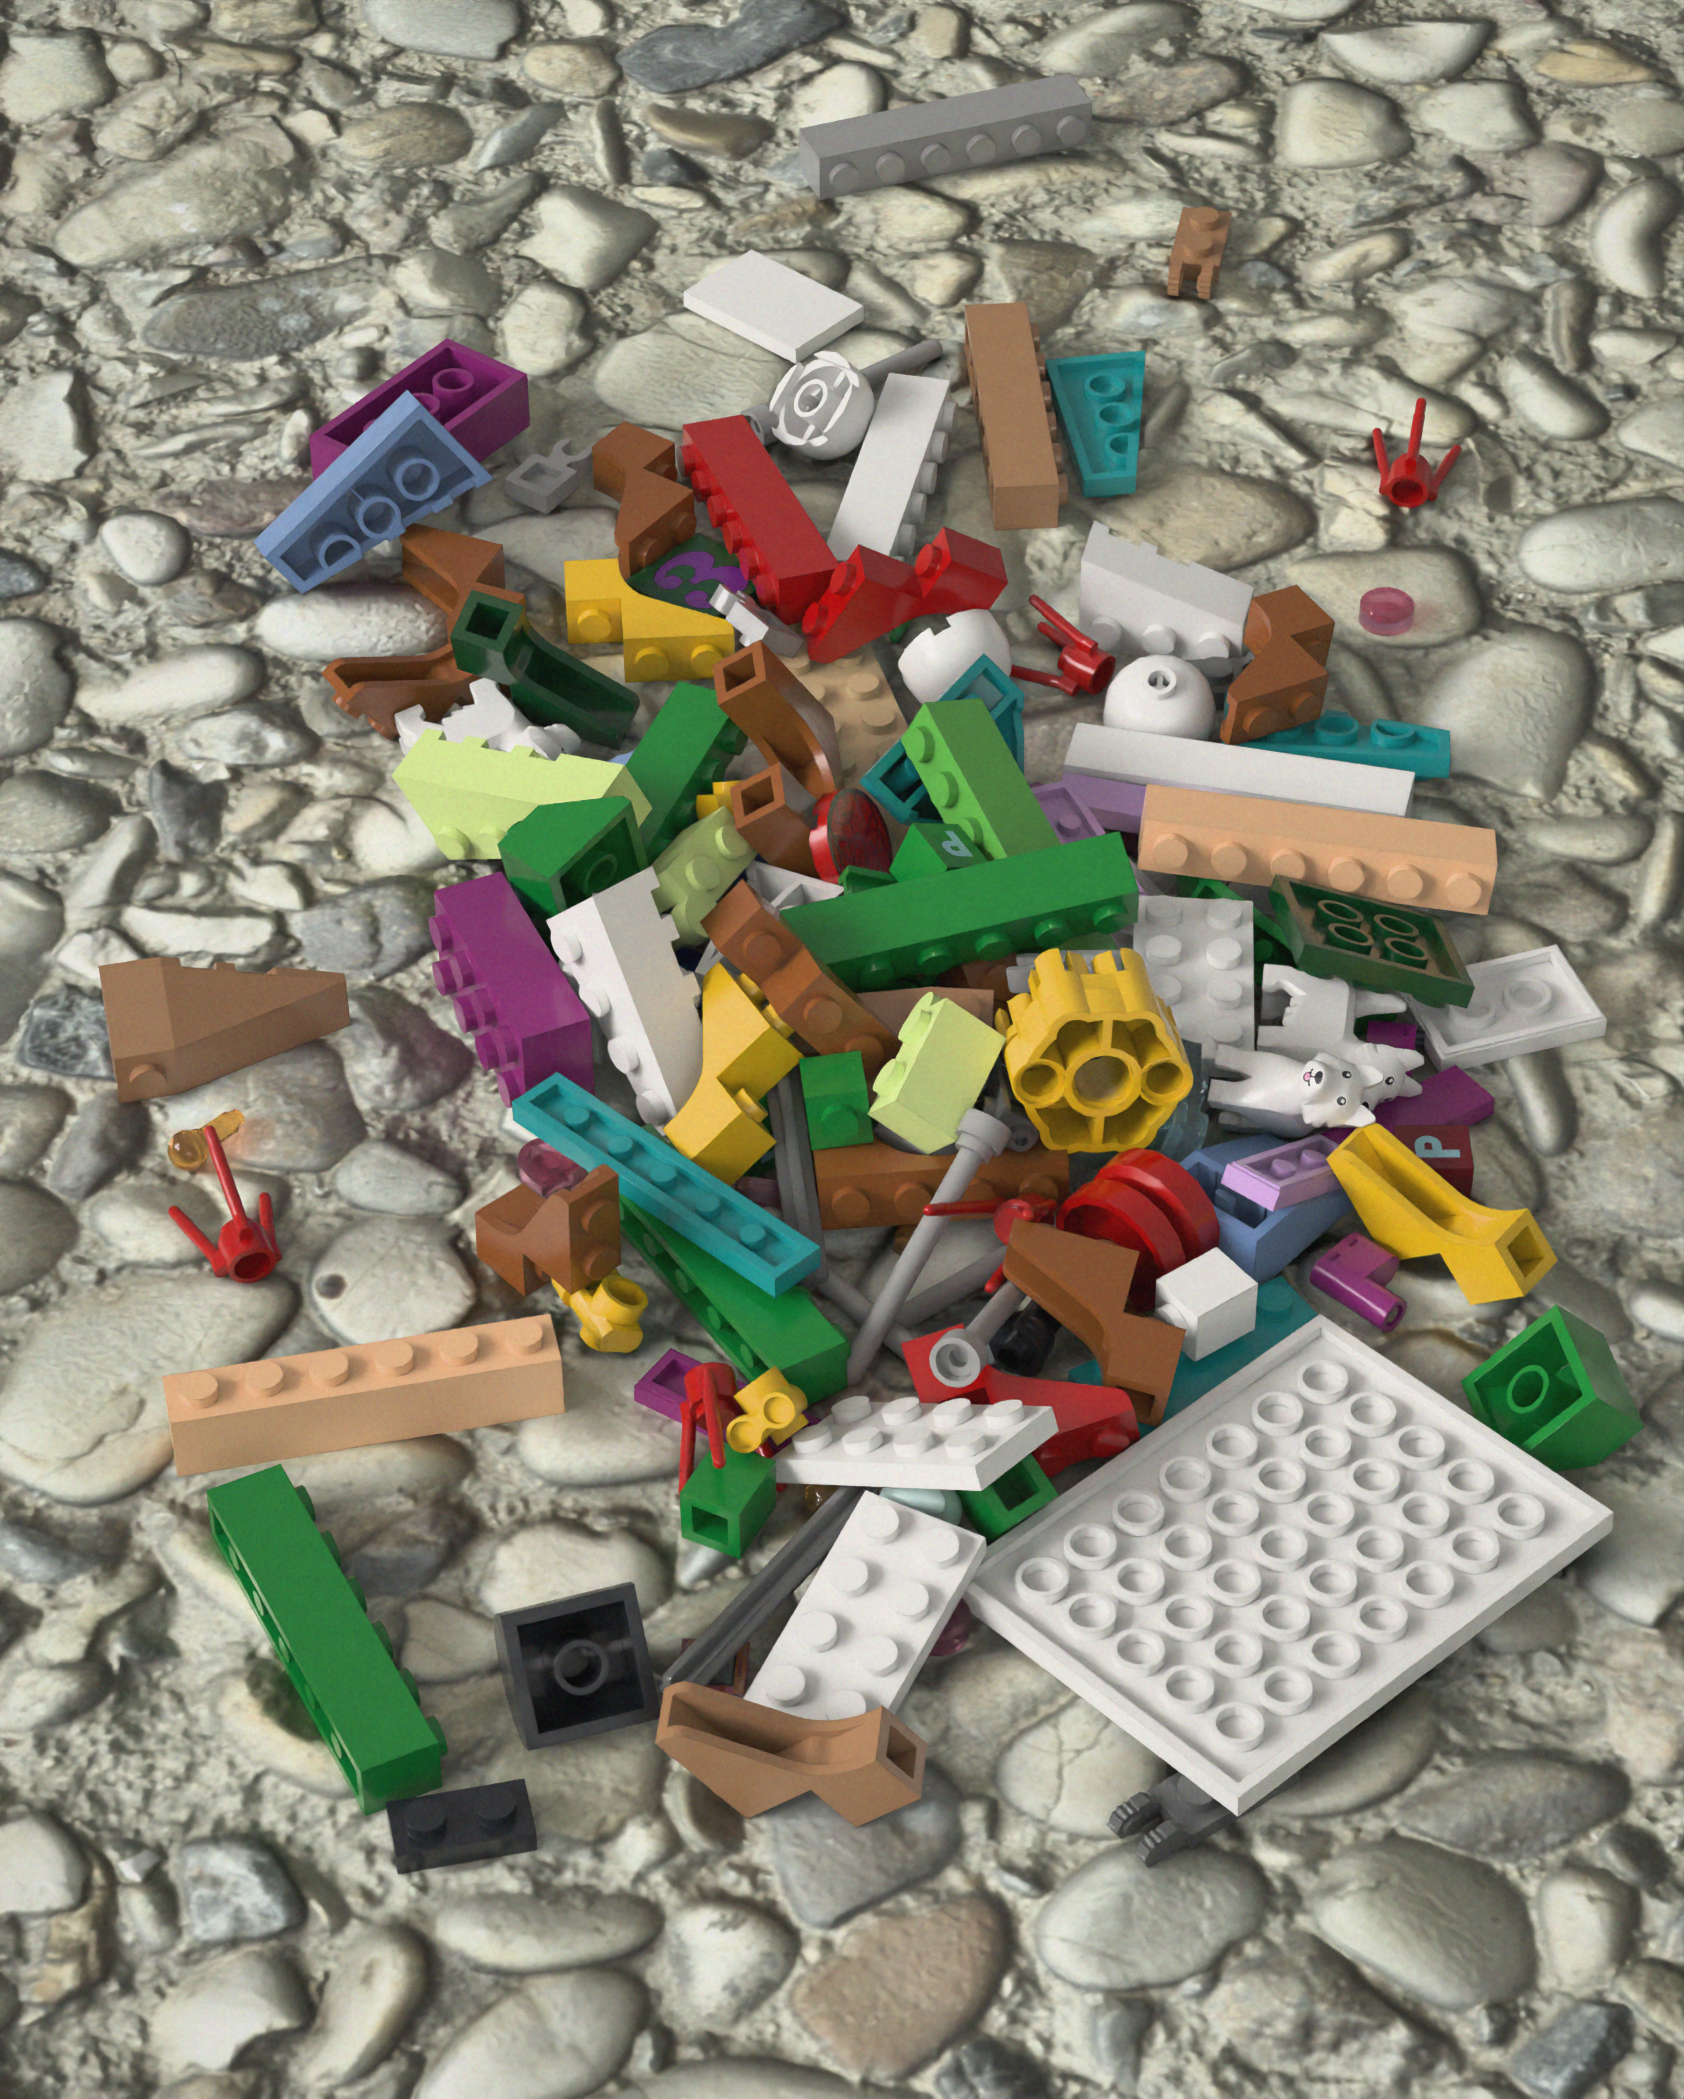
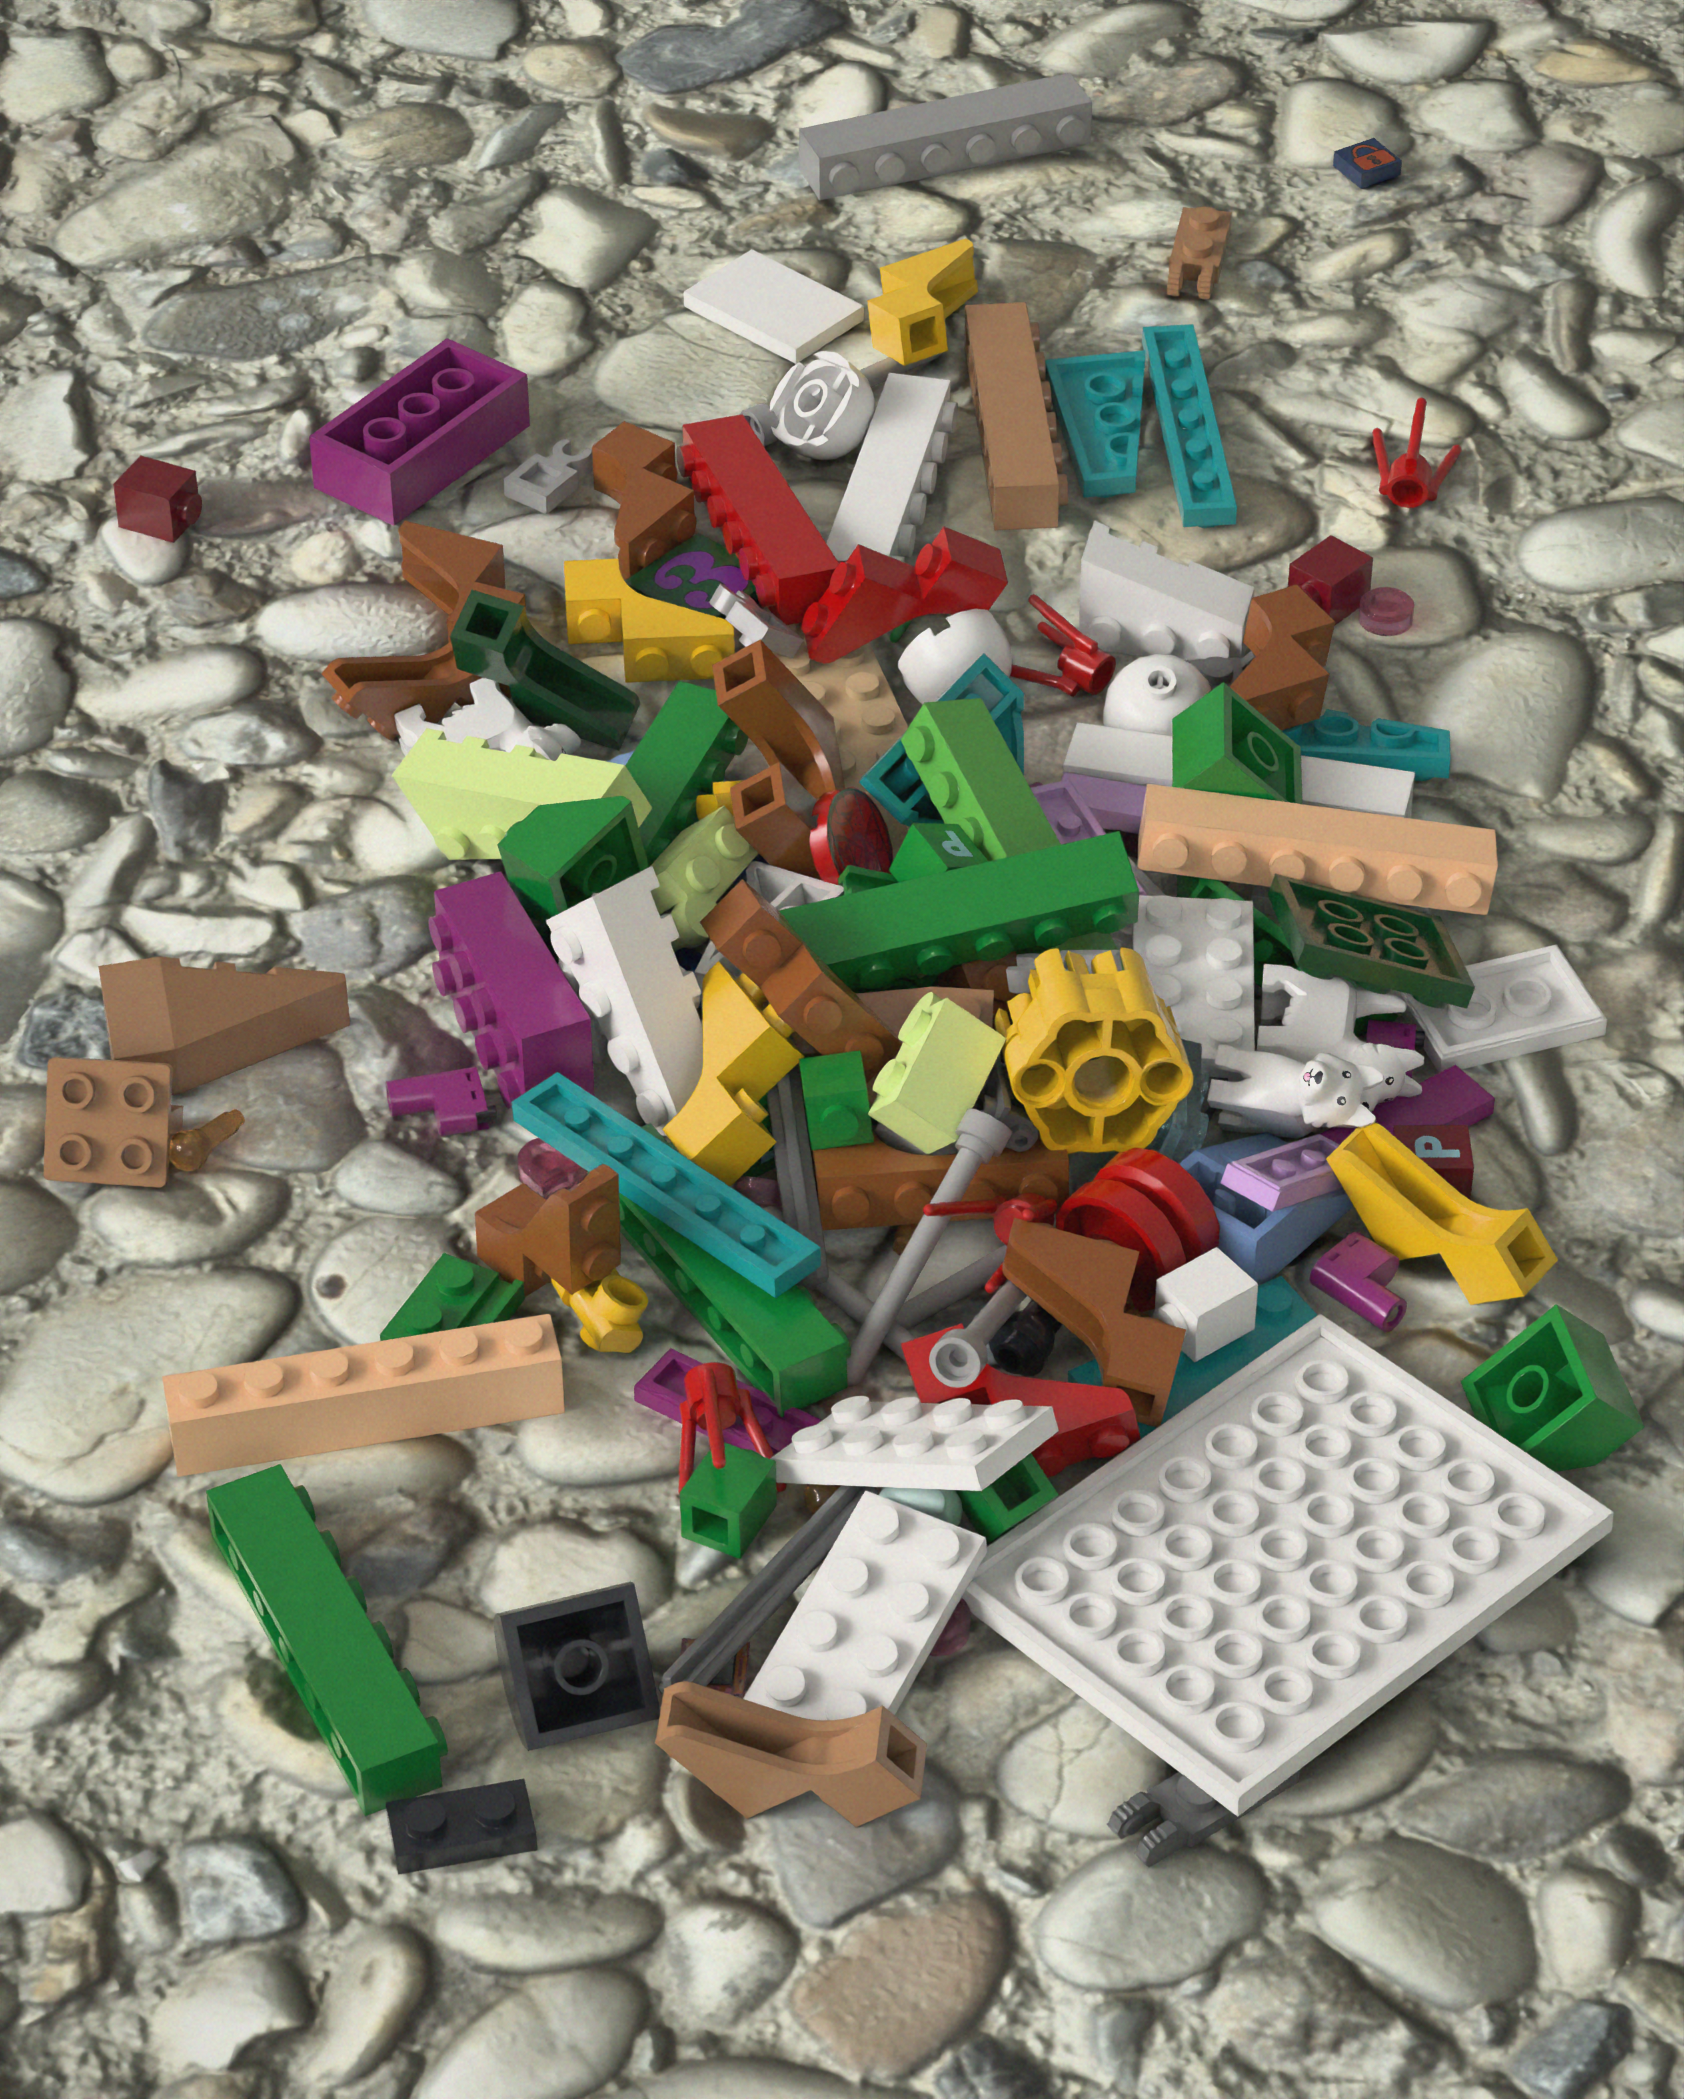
(109, 1121): none -> medium nougat bracket
(157, 499): none -> dark red brick
(244, 1247): red plant -> none
(370, 494): medium blue wedge -> none
(452, 1096): none -> magenta piece
(455, 1297): none -> green plate
(770, 1409): yellow plate -> none
(917, 300): none -> yellow arch
(1189, 426): none -> teal plate
(1234, 750): none -> green slope
(1333, 576): none -> dark red brick
(1367, 163): none -> dark blue tile

